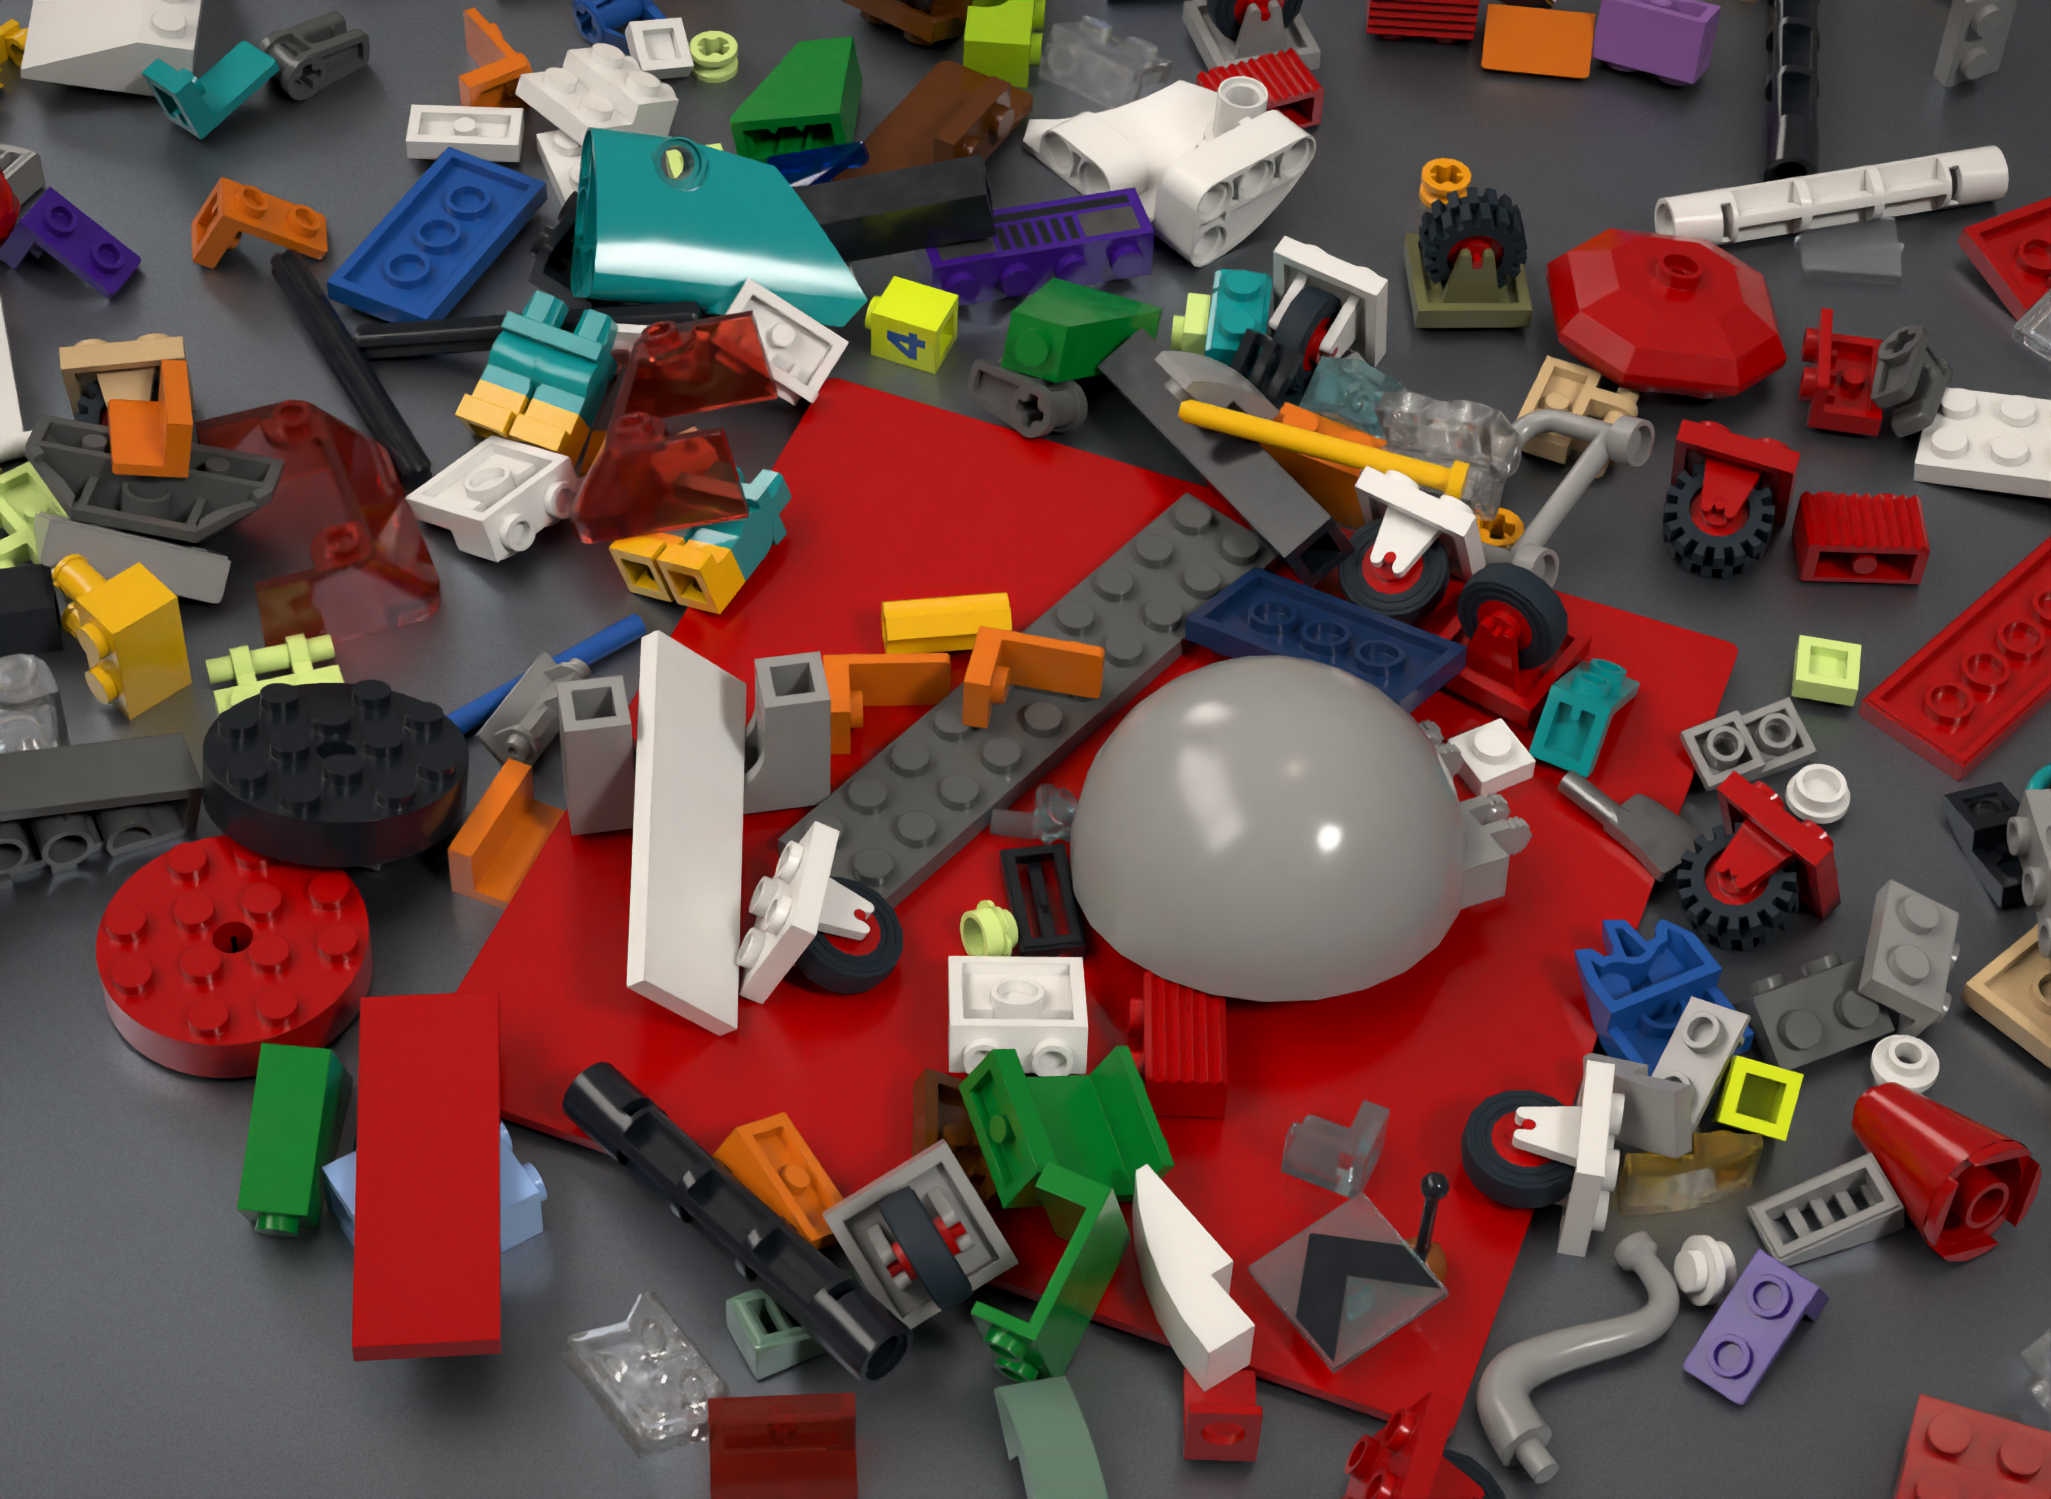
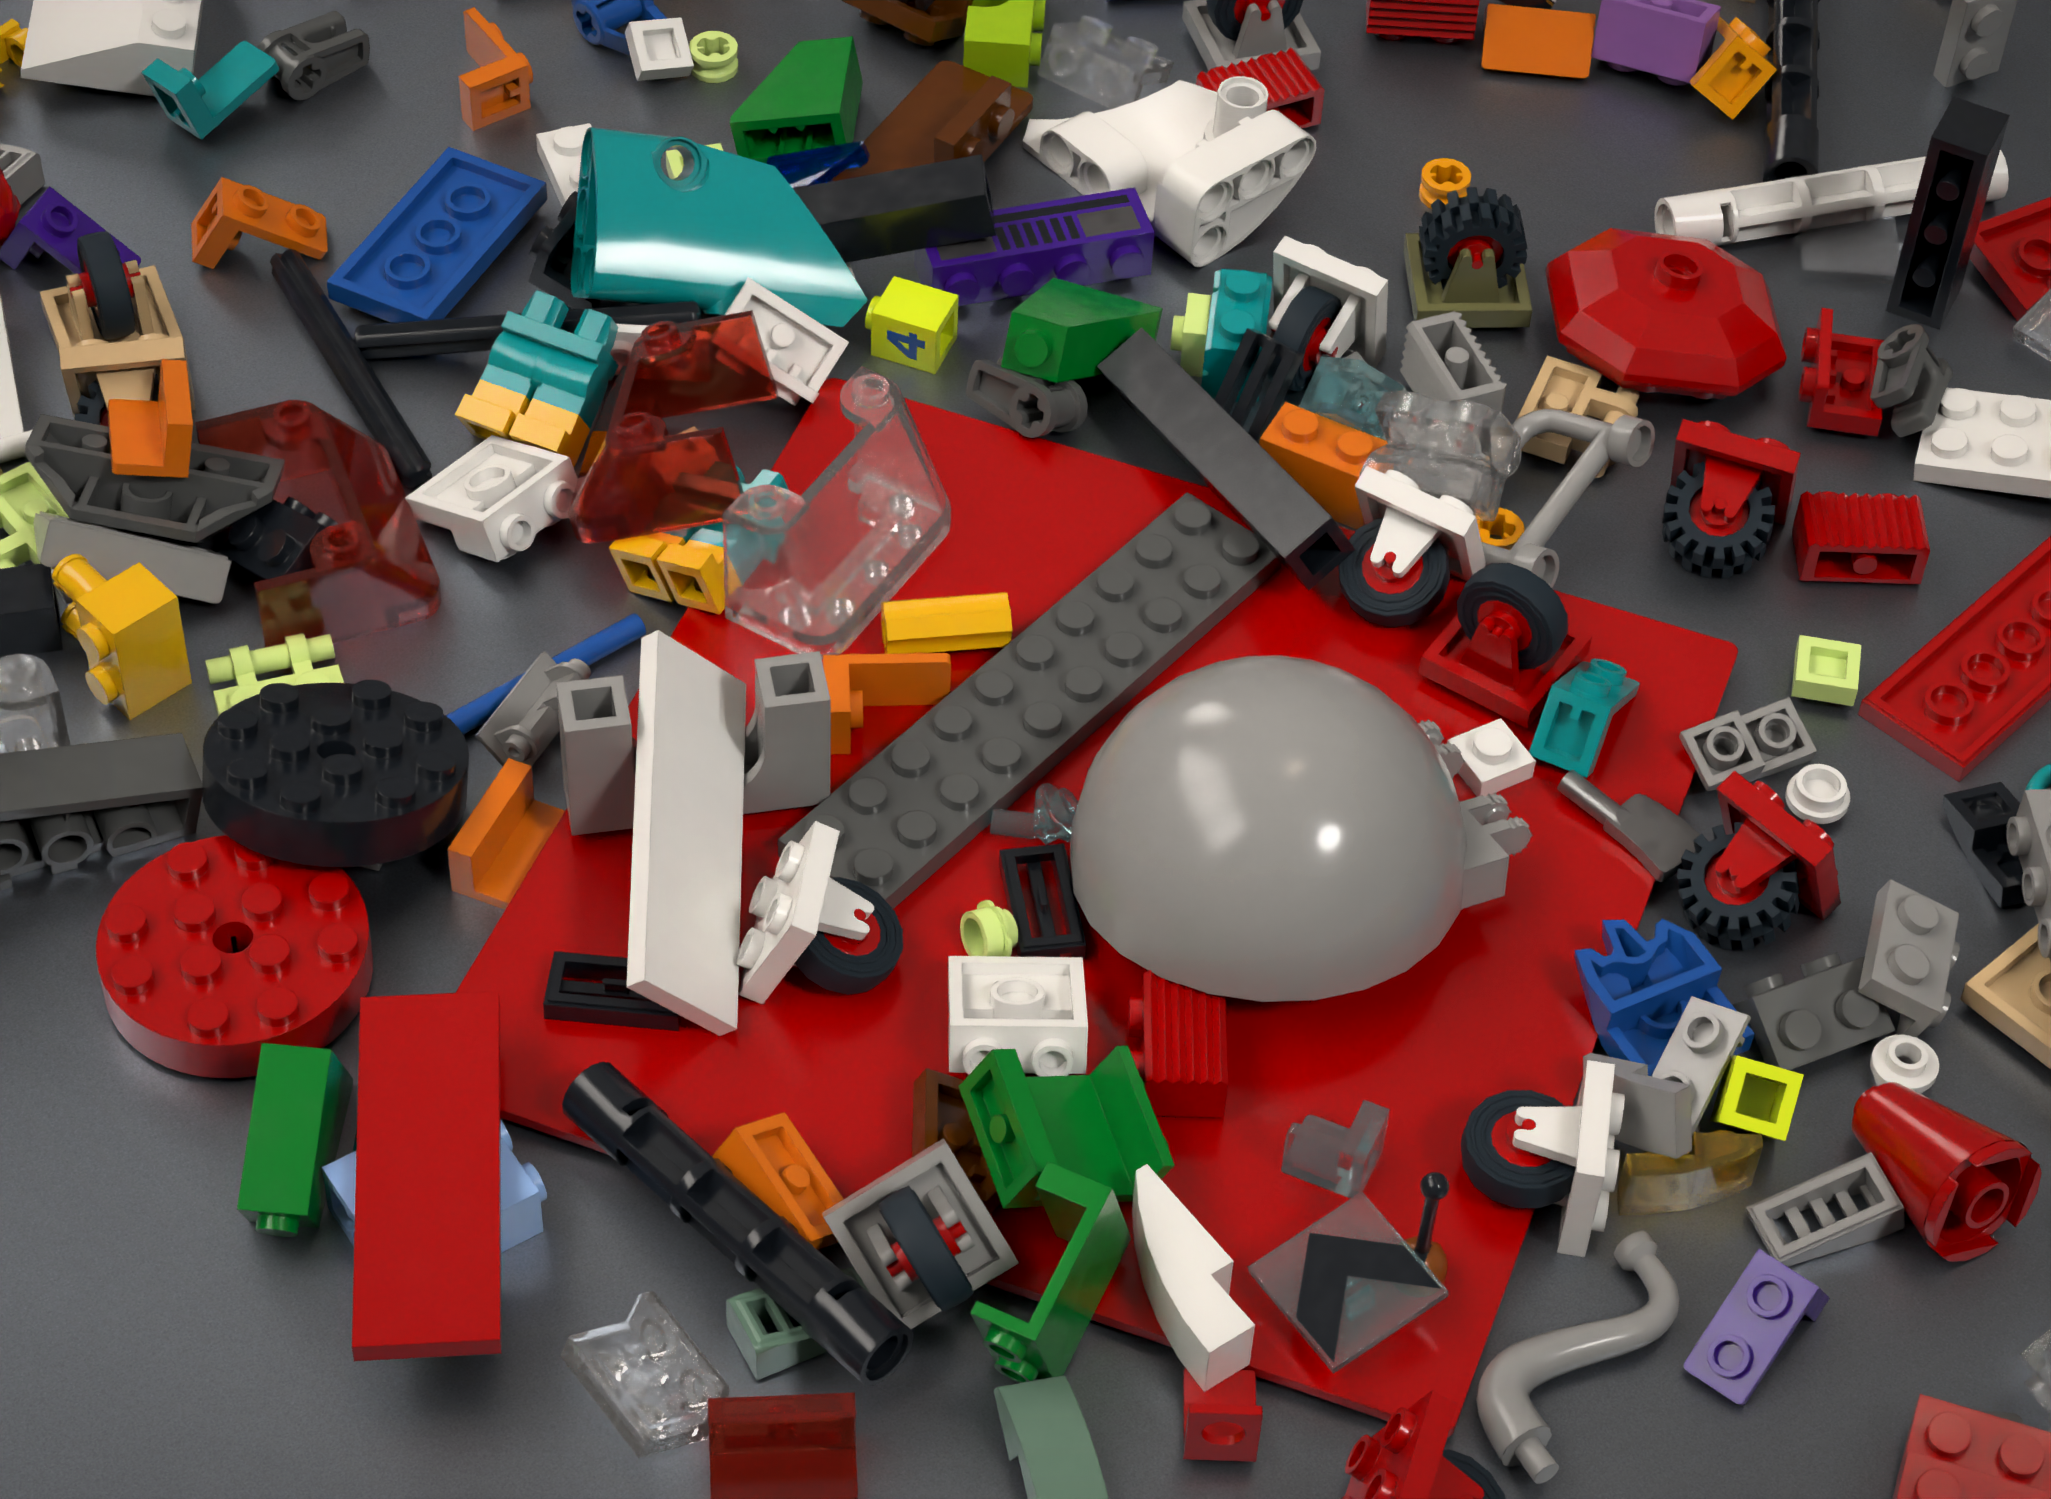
(107, 298): none -> plate
(275, 539): none -> black bracket
(479, 131): white plate -> none
(600, 91): white plate -> none
(600, 1002): none -> black tile
(824, 561): none -> clear windscreen
(1026, 661): orange bracket -> none
(1213, 383): light grey slope -> none
(1285, 618): dark blue plate -> none
(1325, 447): yellow bar -> none
(1449, 363): none -> light grey brick
(1705, 1270): white plate -> none
(1735, 68): none -> light orange bracket
(1947, 212): none -> black brick

